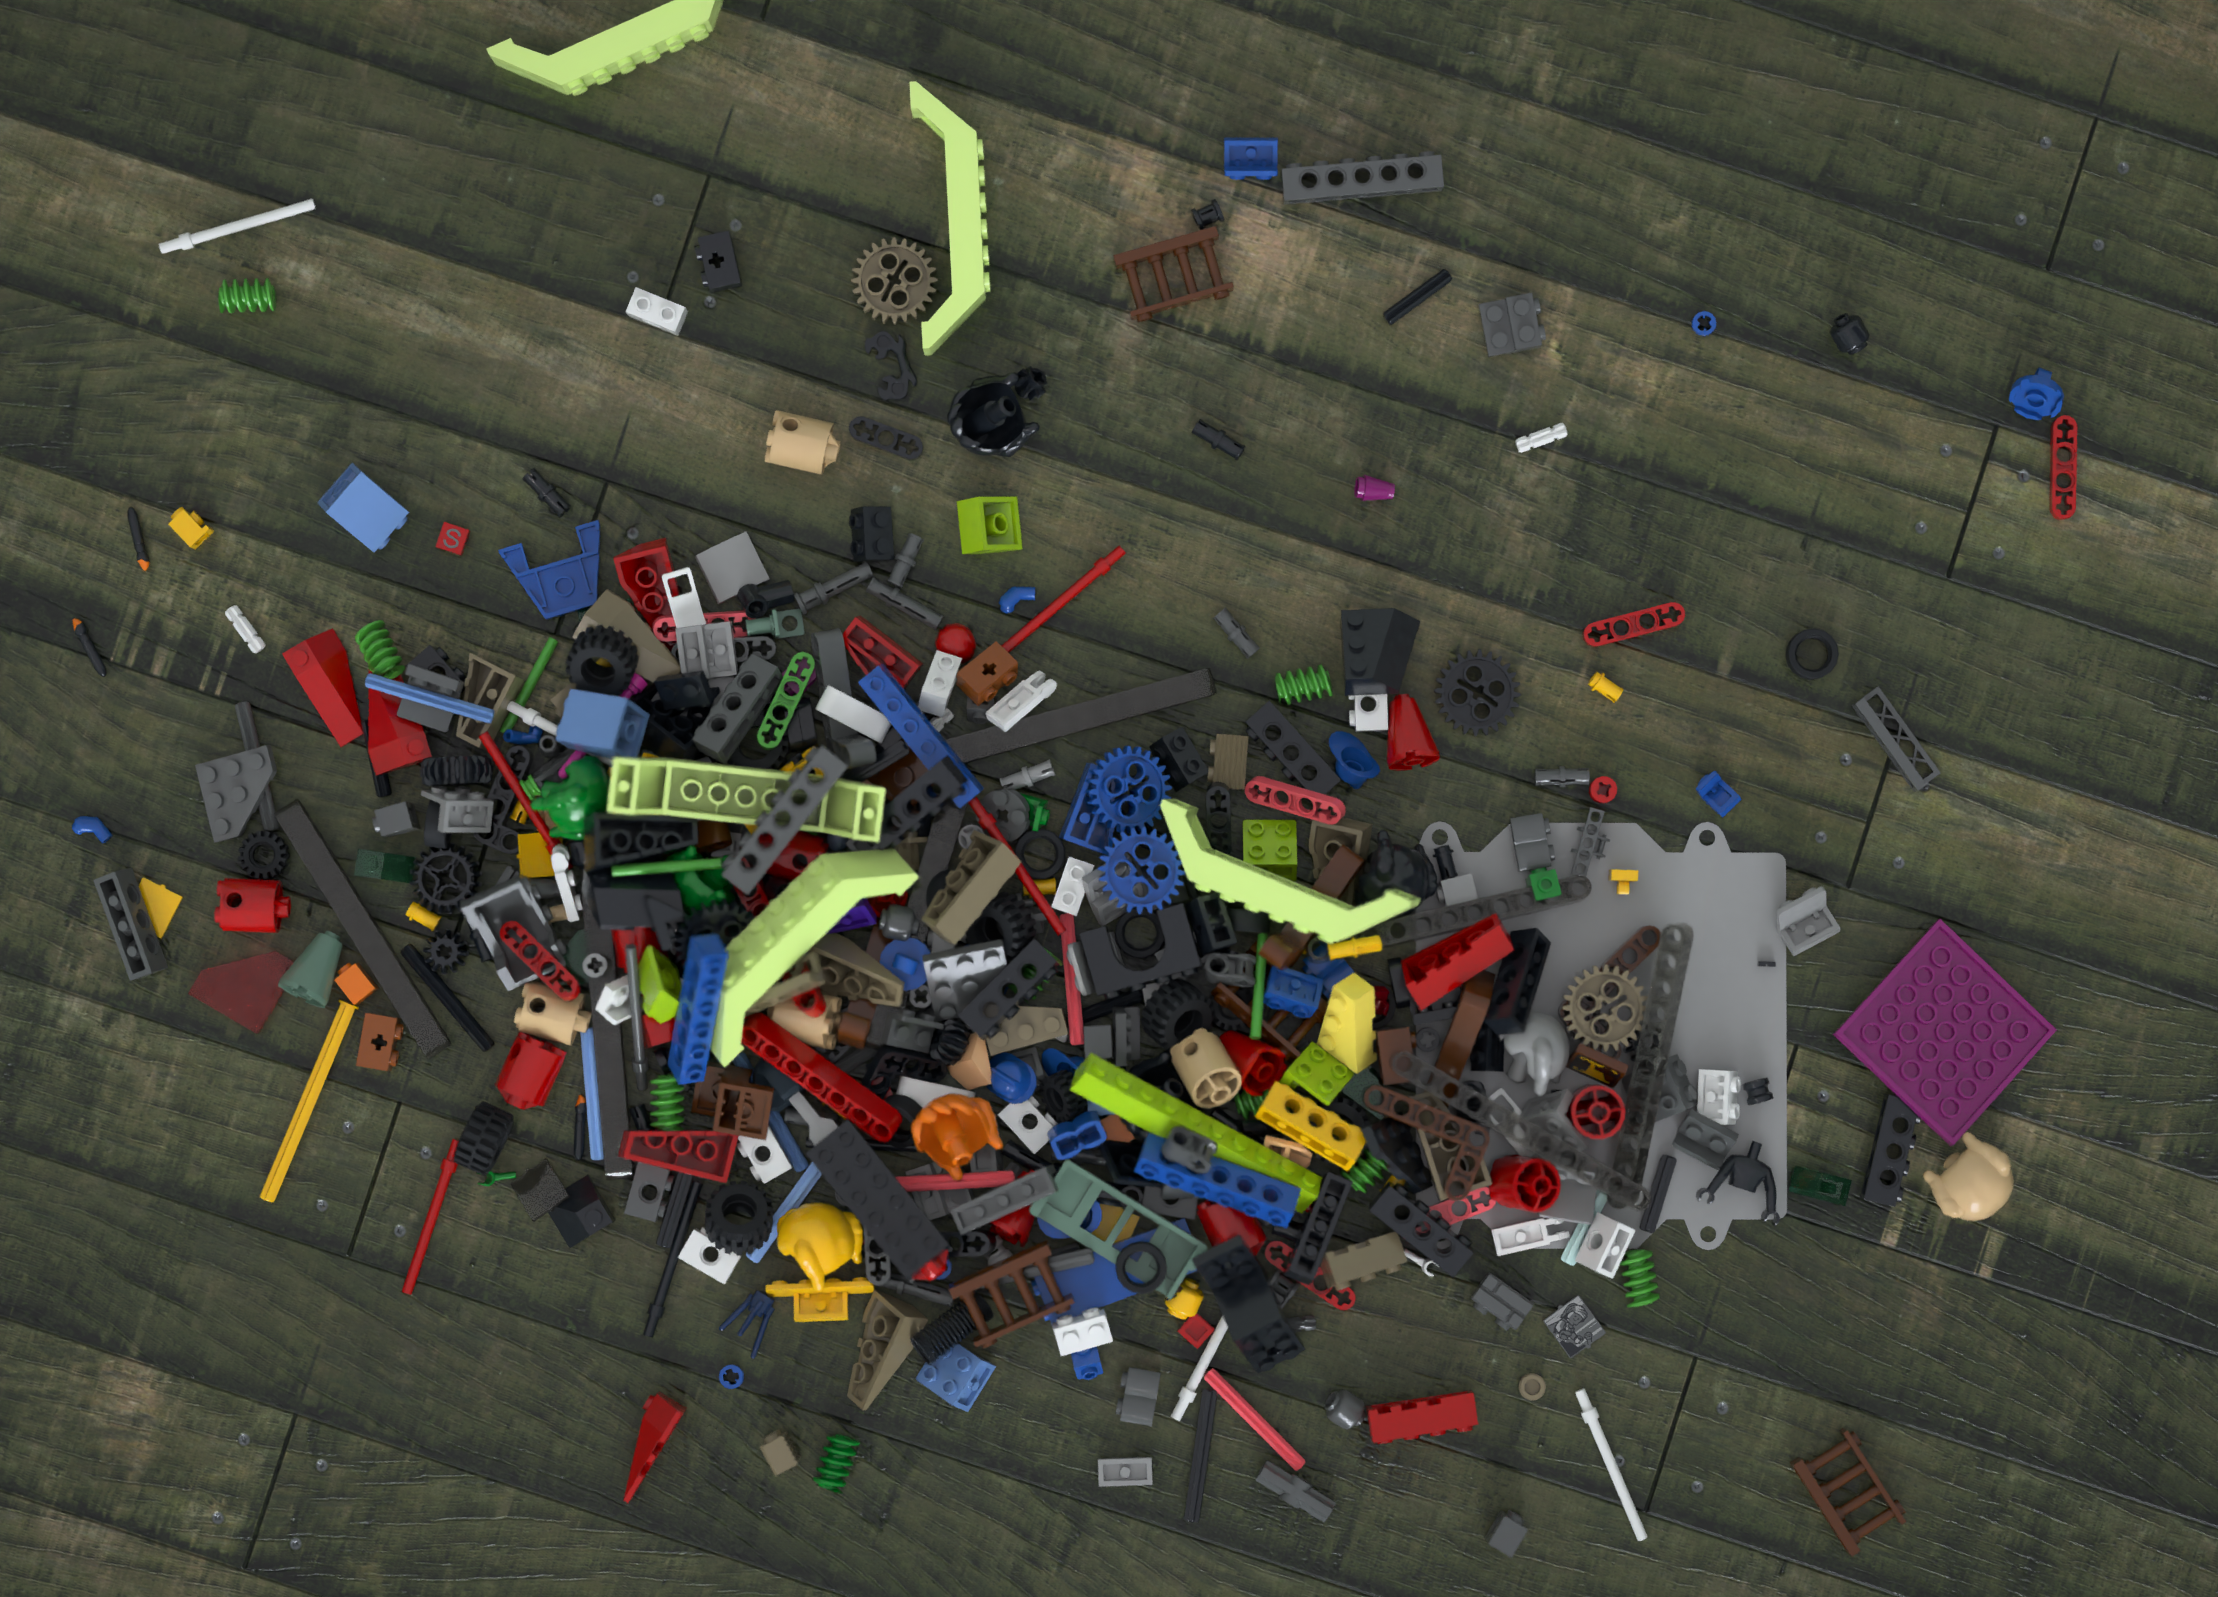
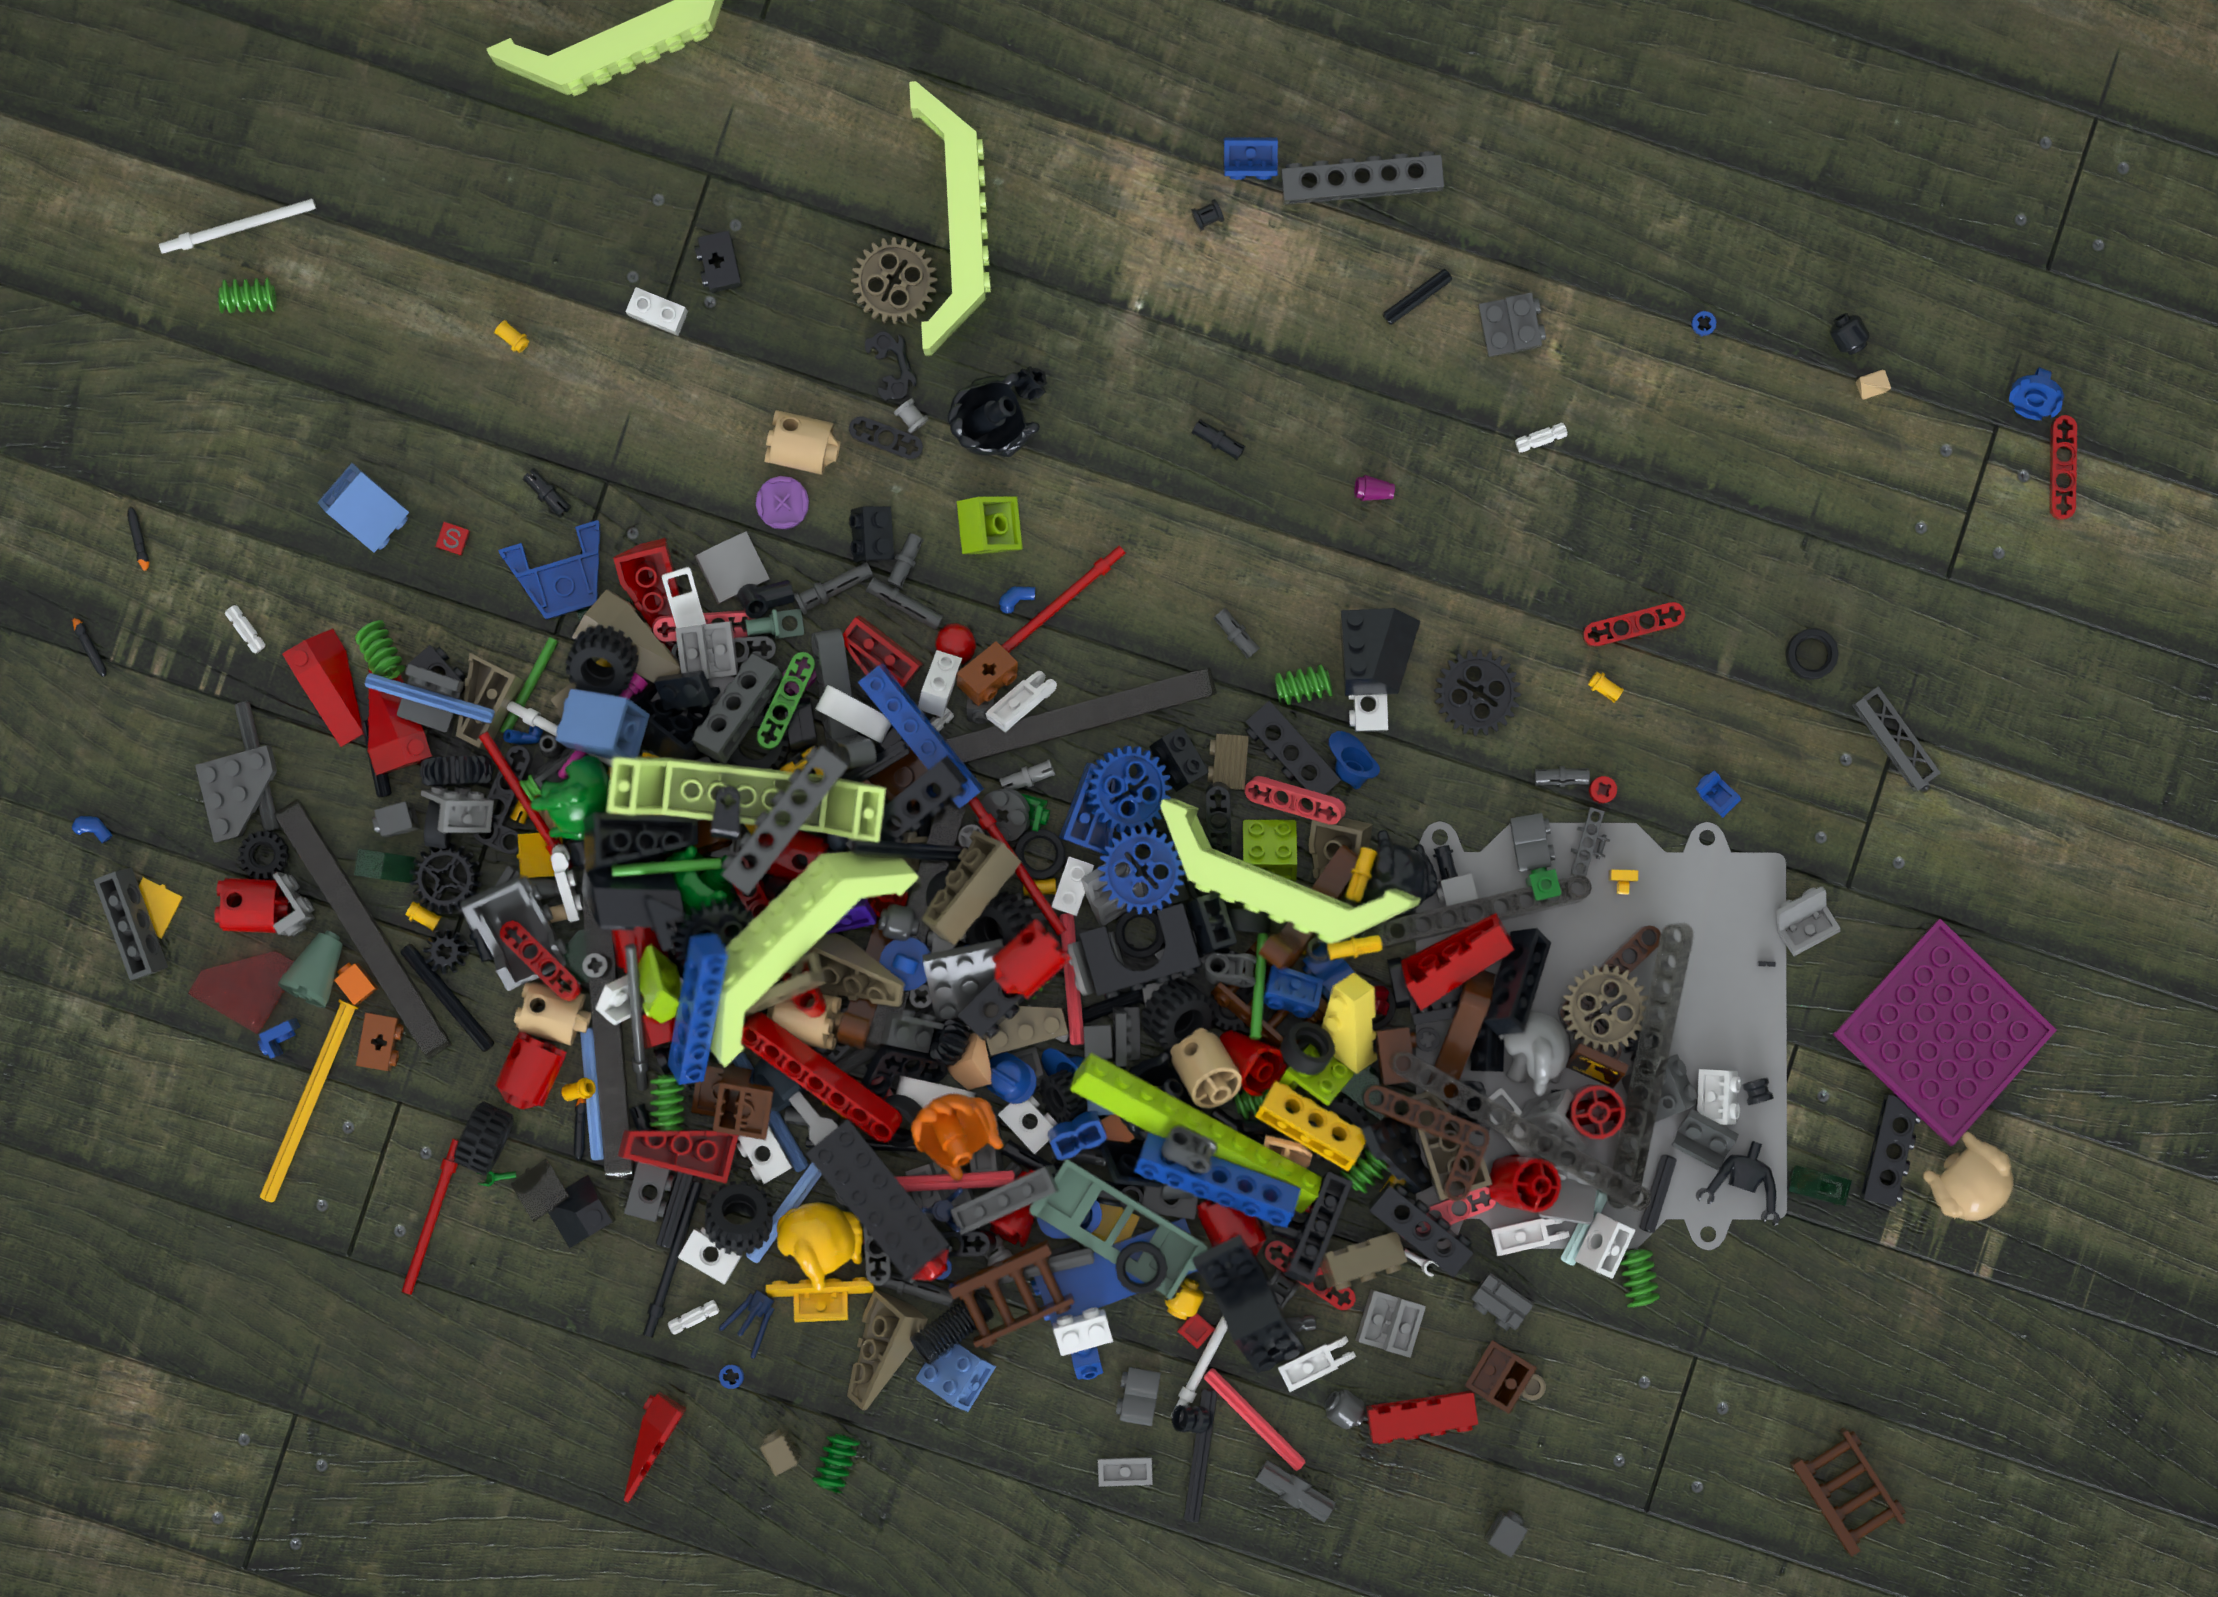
(190, 527): yellow brick -> none
(271, 1038): none -> blue bracket
(296, 921): none -> light grey bracket
(516, 340): none -> yellow pin
(582, 1089): none -> yellow pin
(693, 1317): none -> white axle
(726, 817): none -> black piece
(782, 502): none -> medium lavender tile
(907, 850): none -> black axle
(911, 415): none -> light grey bush
(941, 1210): none -> dark blue plant
(1028, 960): none -> red cylinder
(1179, 247): reddish brown fence -> none
(1190, 1419): none -> black wheel
(1314, 1035): none -> black tyre
(1314, 1364): none -> white hinge
(1361, 874): none -> yellow axle
(1390, 1323): none -> light grey slope
(1408, 736): red cone -> none
(1501, 1377): none -> reddish brown brick
(1574, 1326): piece -> none
(1591, 1417): white bar -> none
(1873, 384): none -> tan slope

